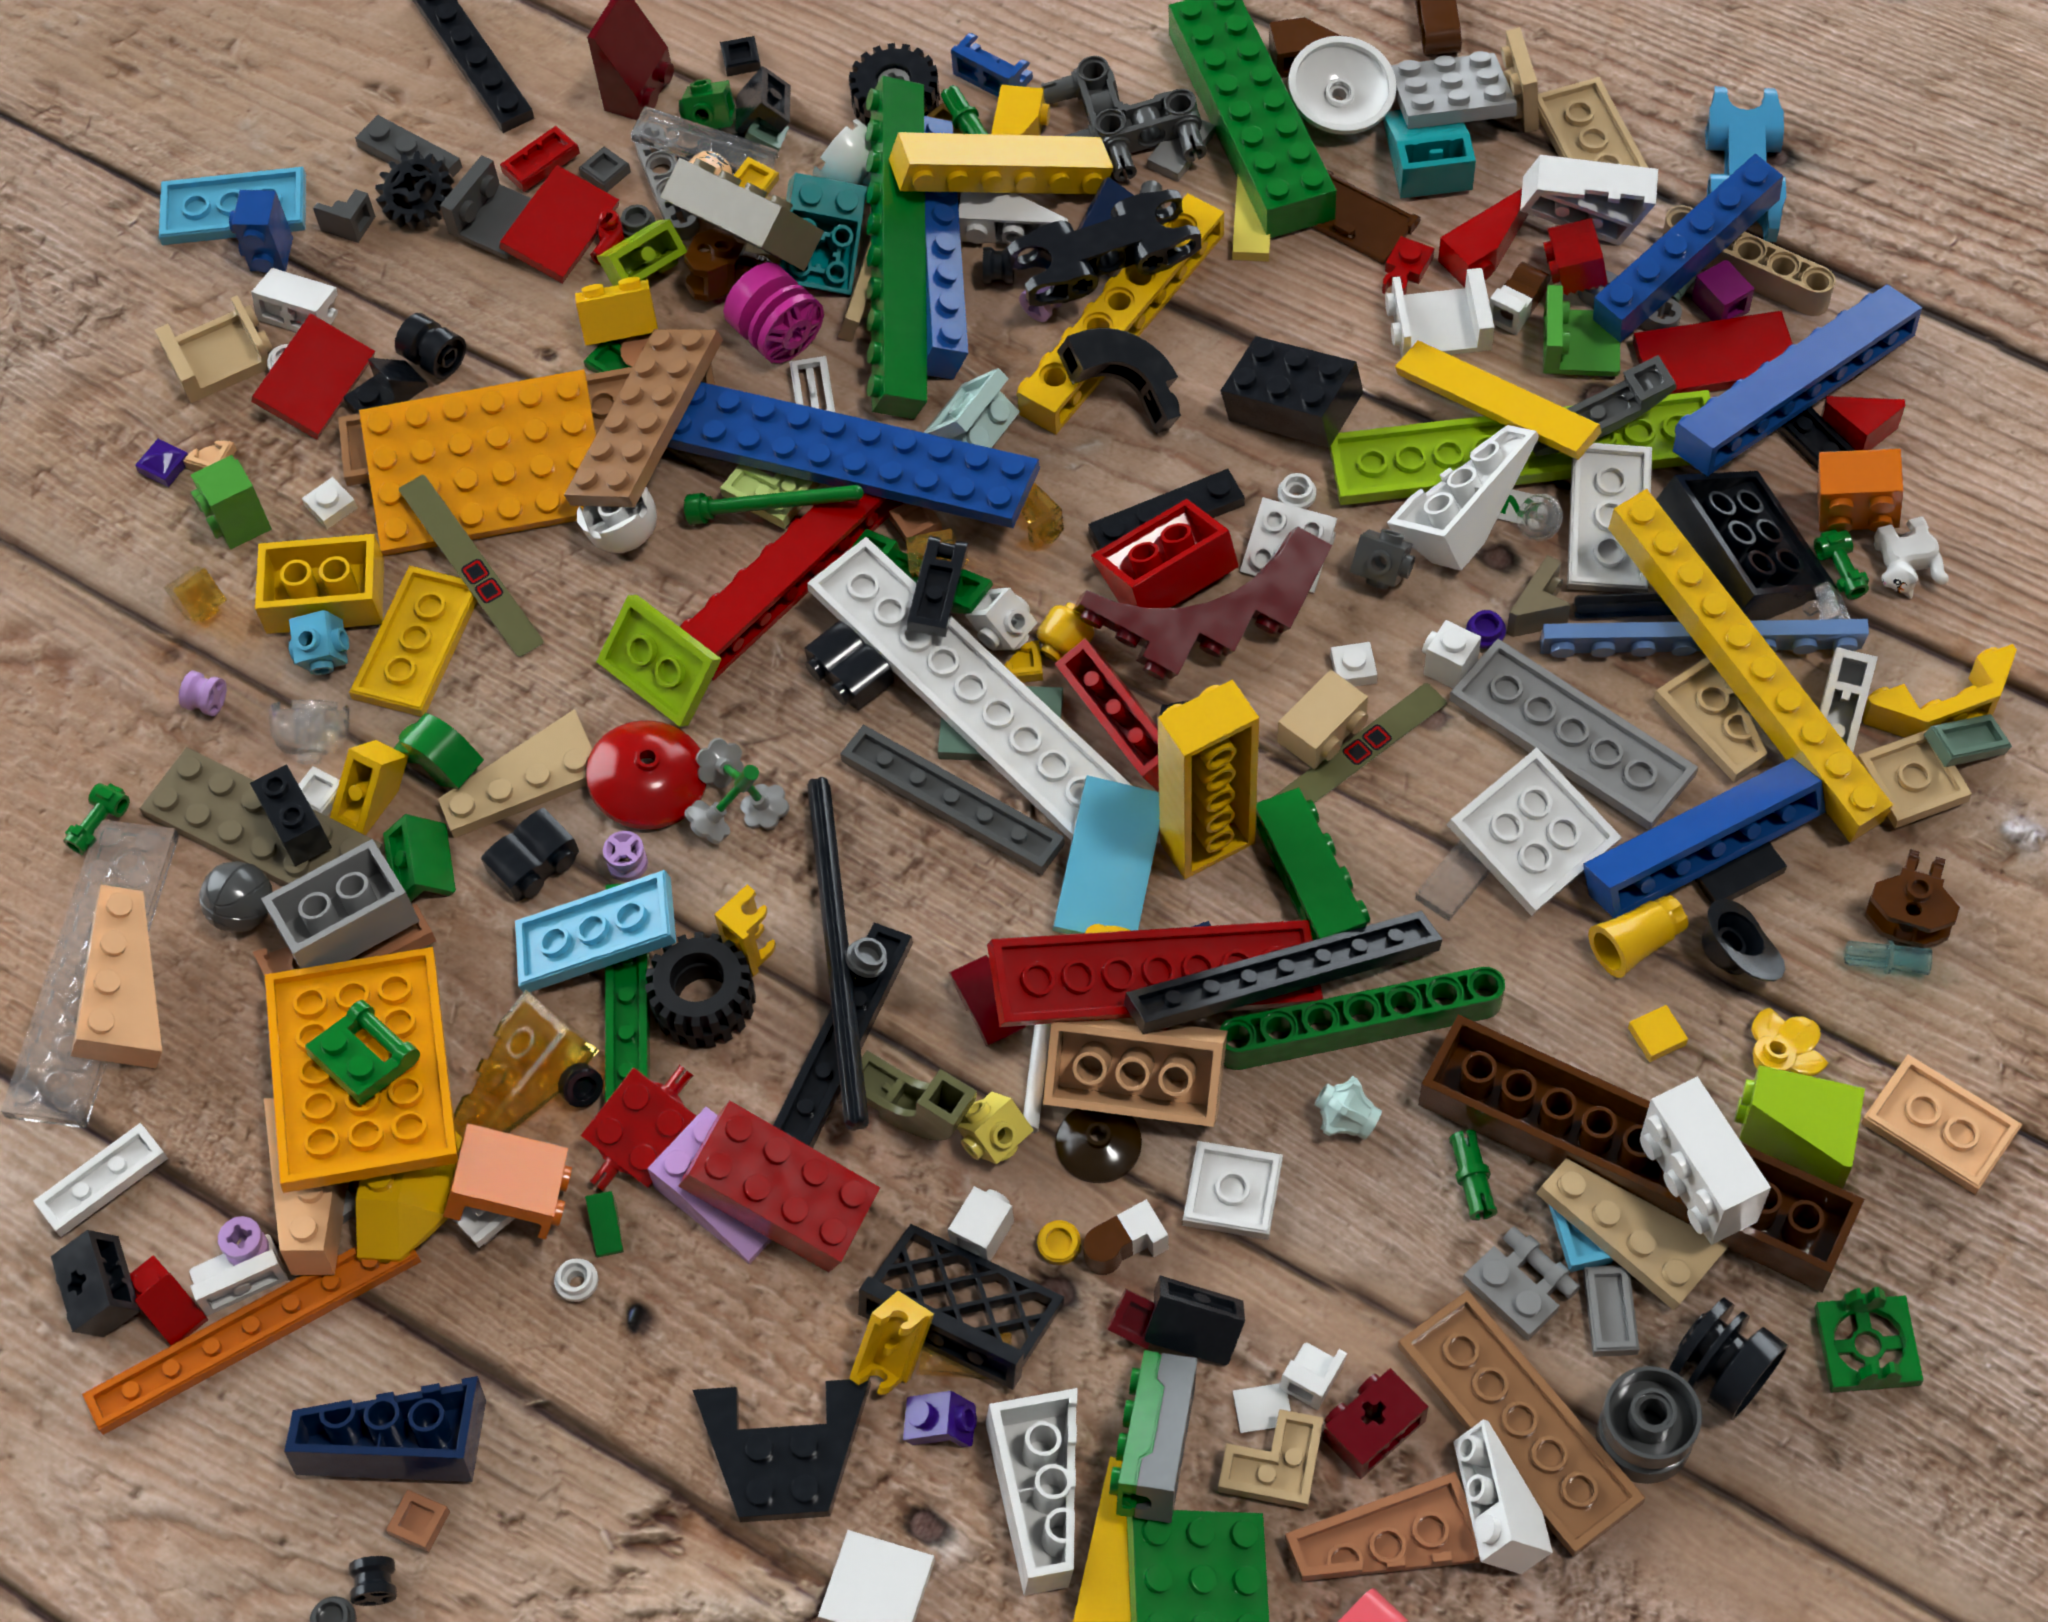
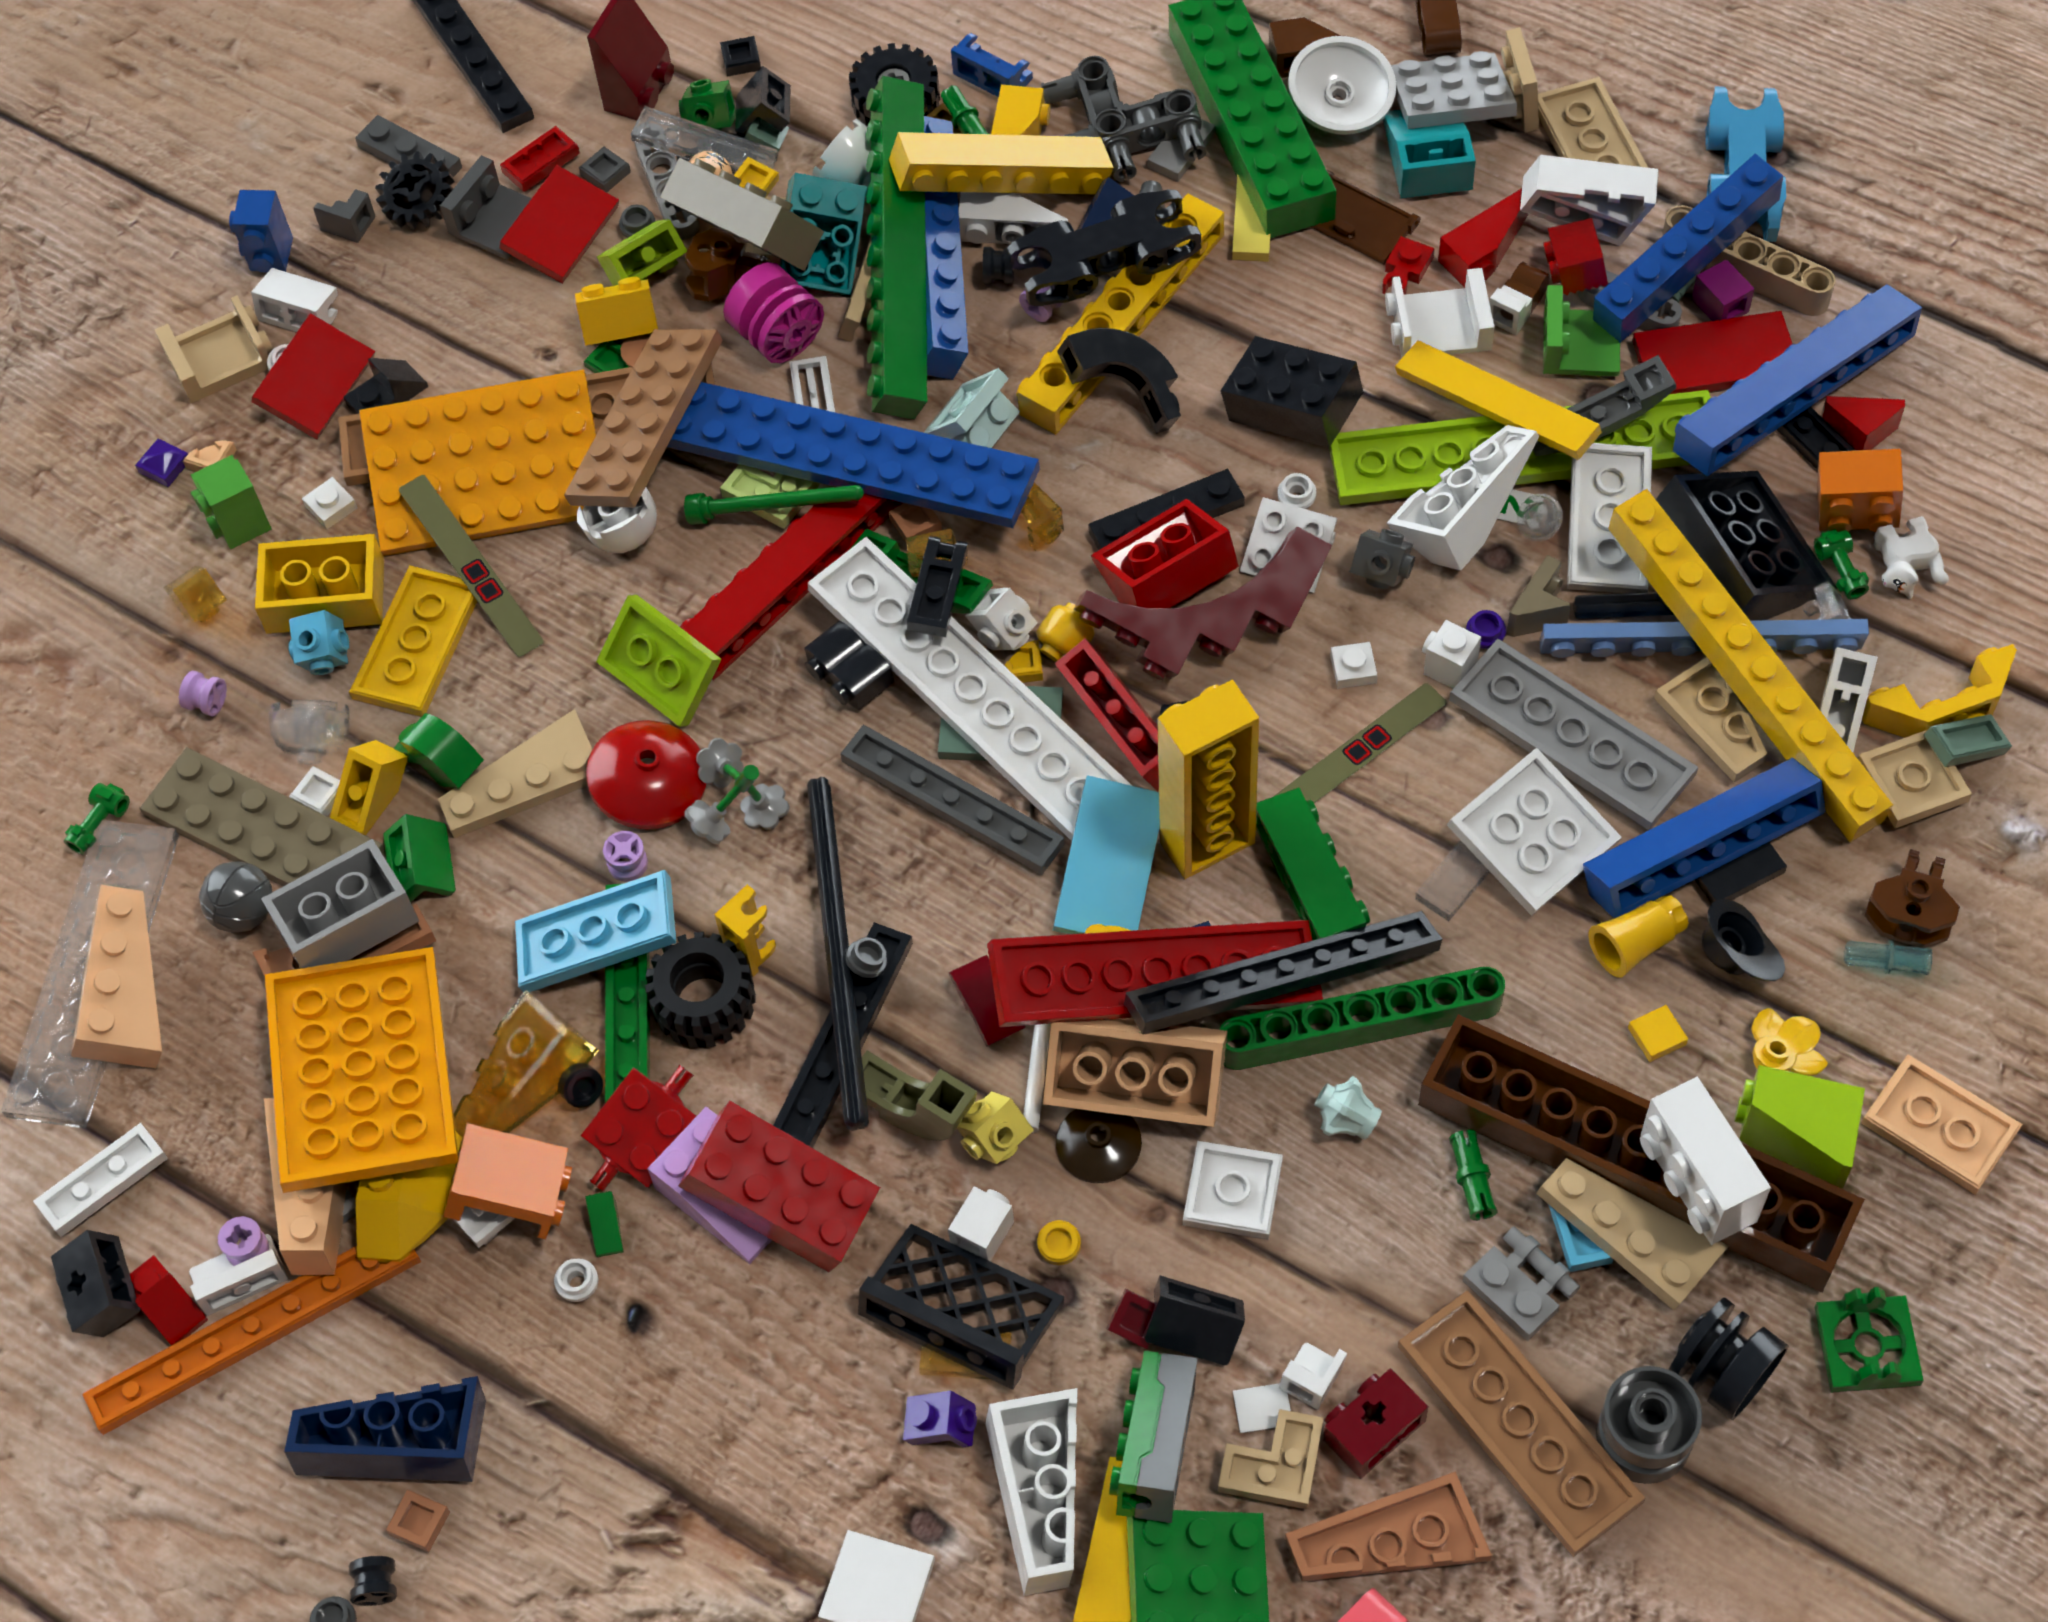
(202, 206): medium azure tile -> none
(291, 815): black brick -> none
(352, 1062): green plate -> none
(430, 345): black wheel -> none
(530, 855): black brick -> none
(609, 231): red arm -> none
(785, 1468): black wing -> none
(892, 1342): yellow hinge -> none
(1124, 1237): leg -> none
(1323, 719): tan brick -> none
(1501, 1507): white slope -> none
(1610, 1311): light grey tile -> none

